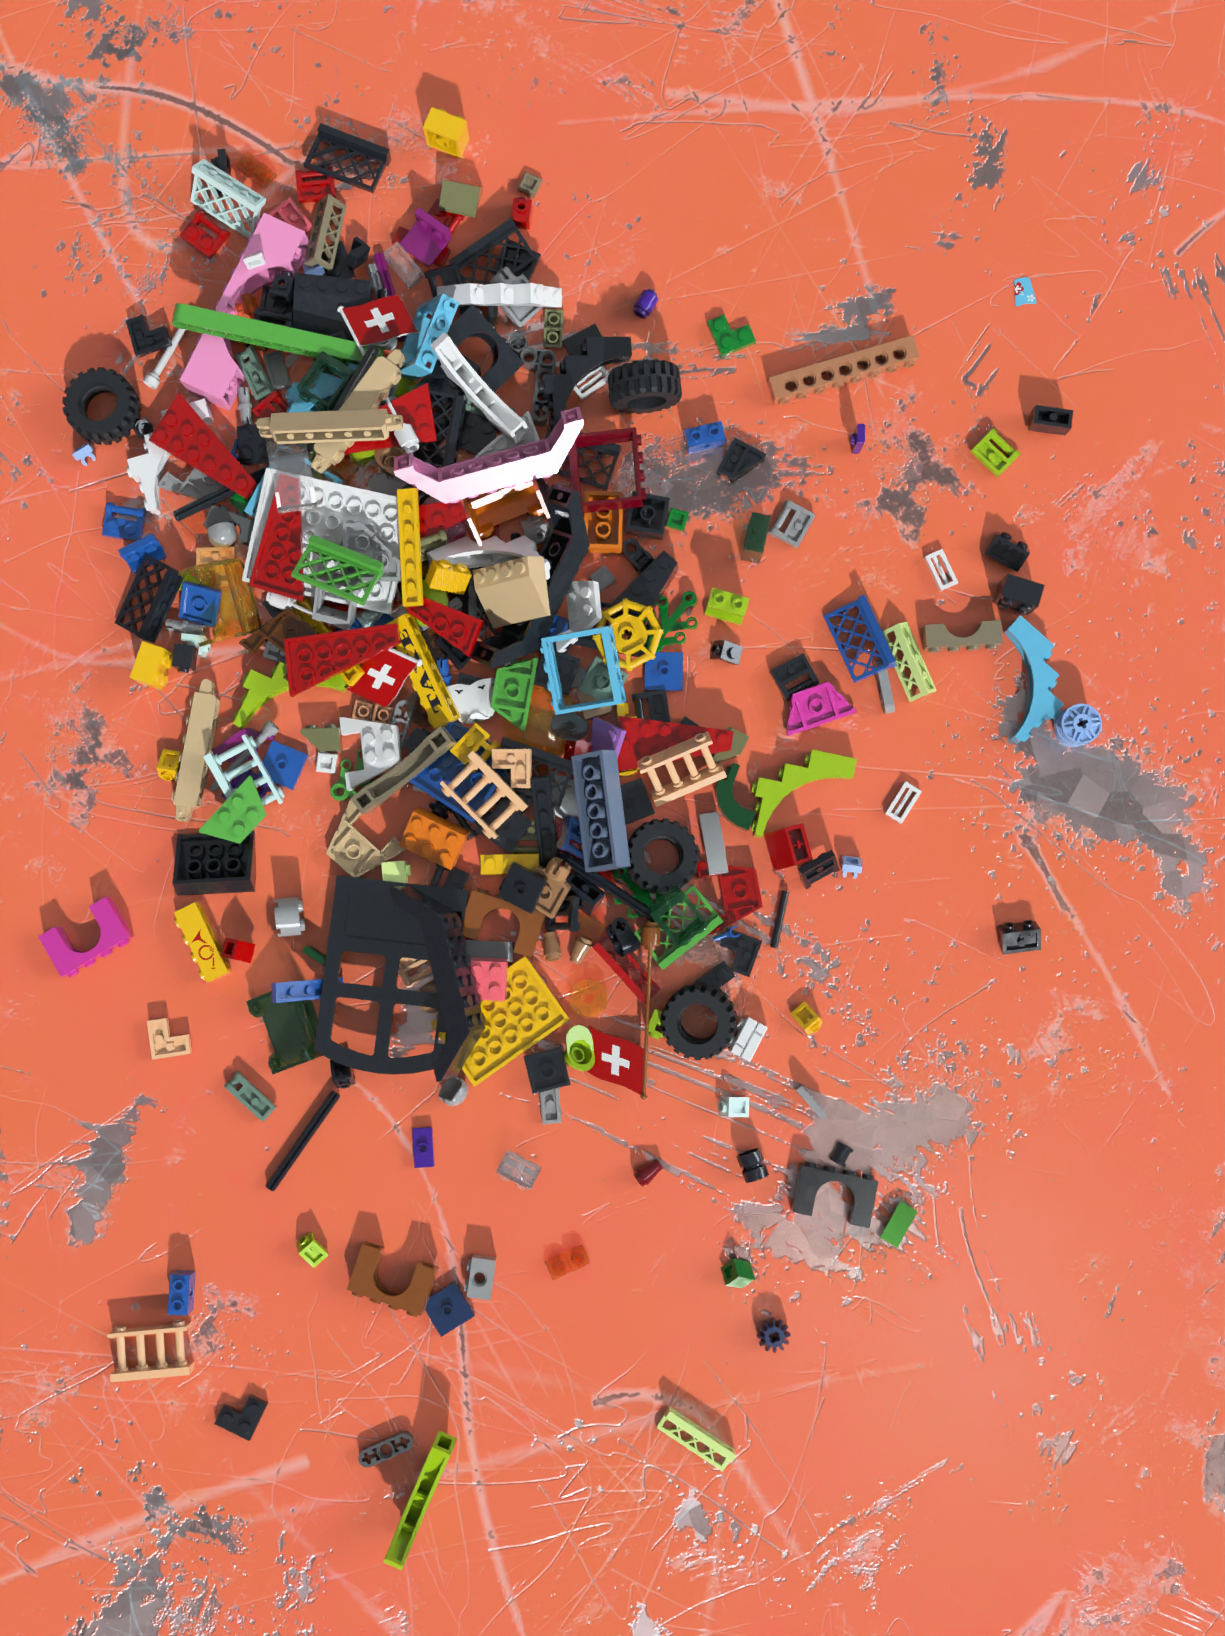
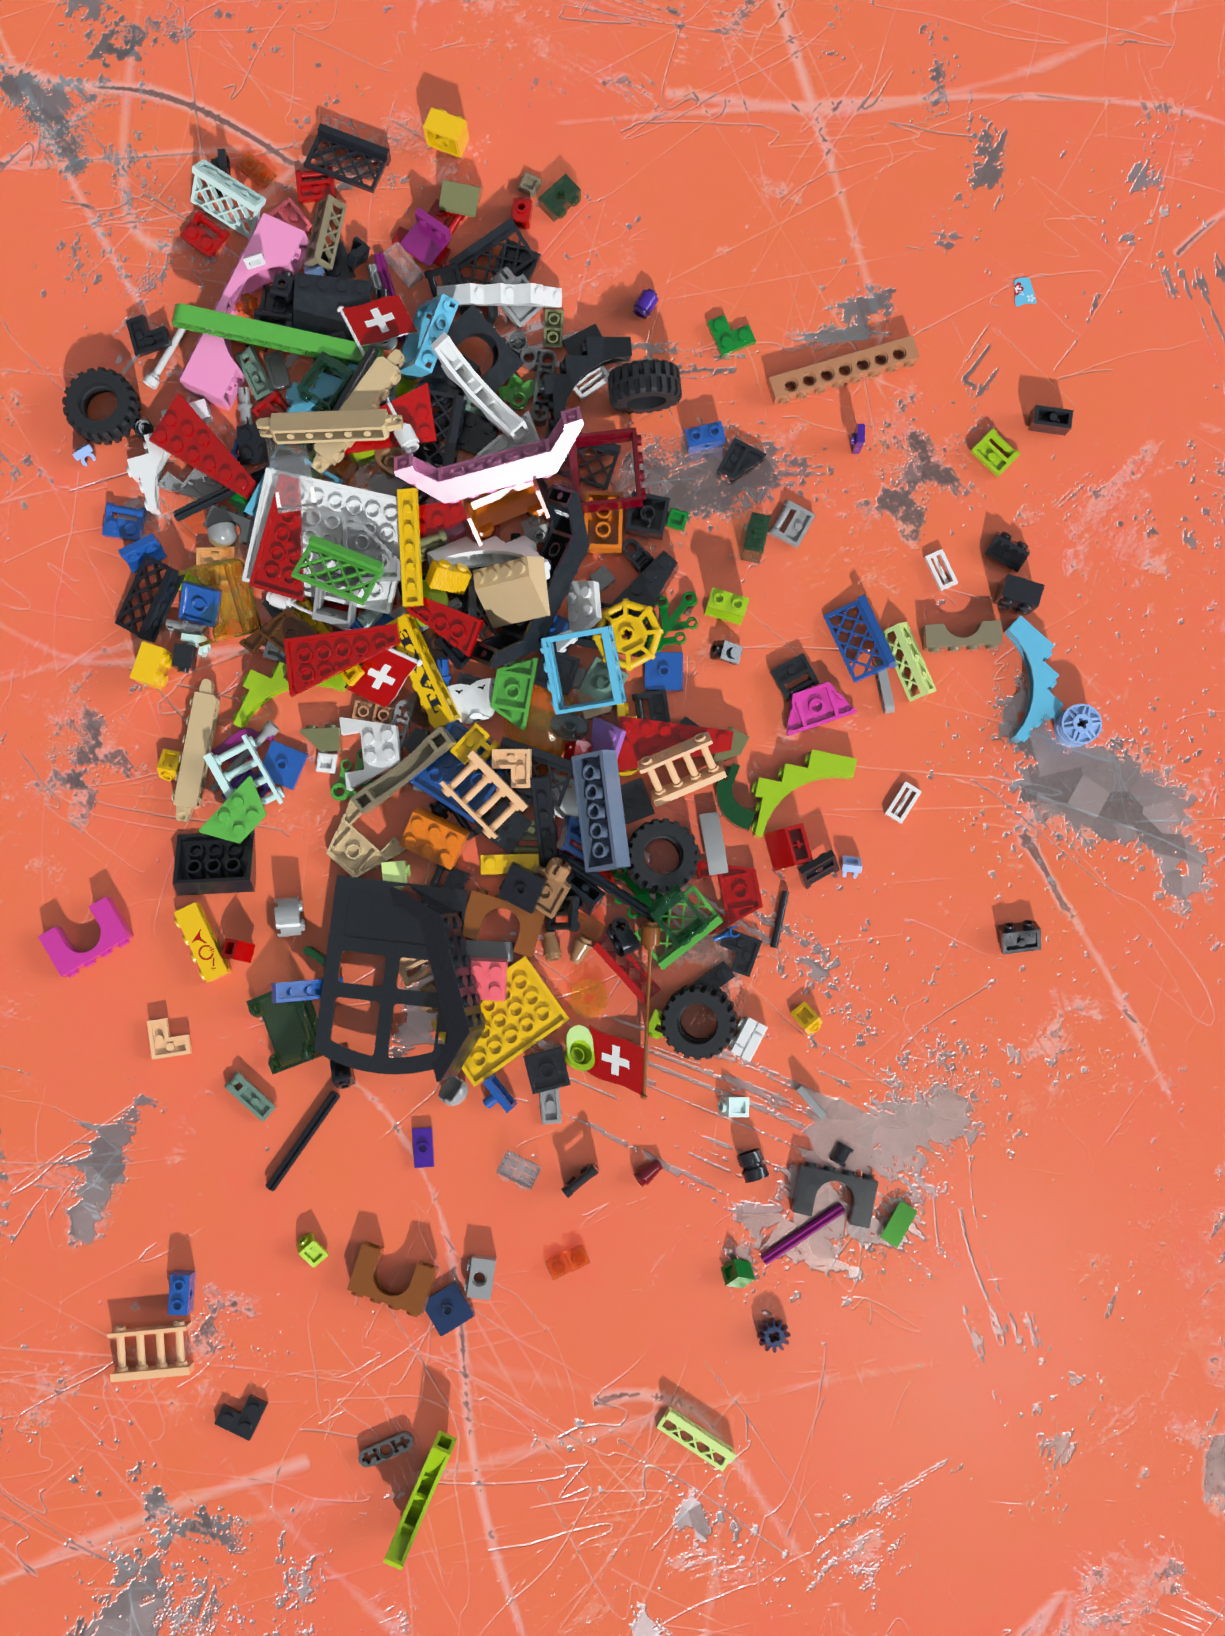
(498, 1094): none -> blue tile
(517, 390): none -> bright green plate
(562, 189): none -> clear green brick
(573, 1183): none -> black plate
(803, 1233): none -> magenta axle

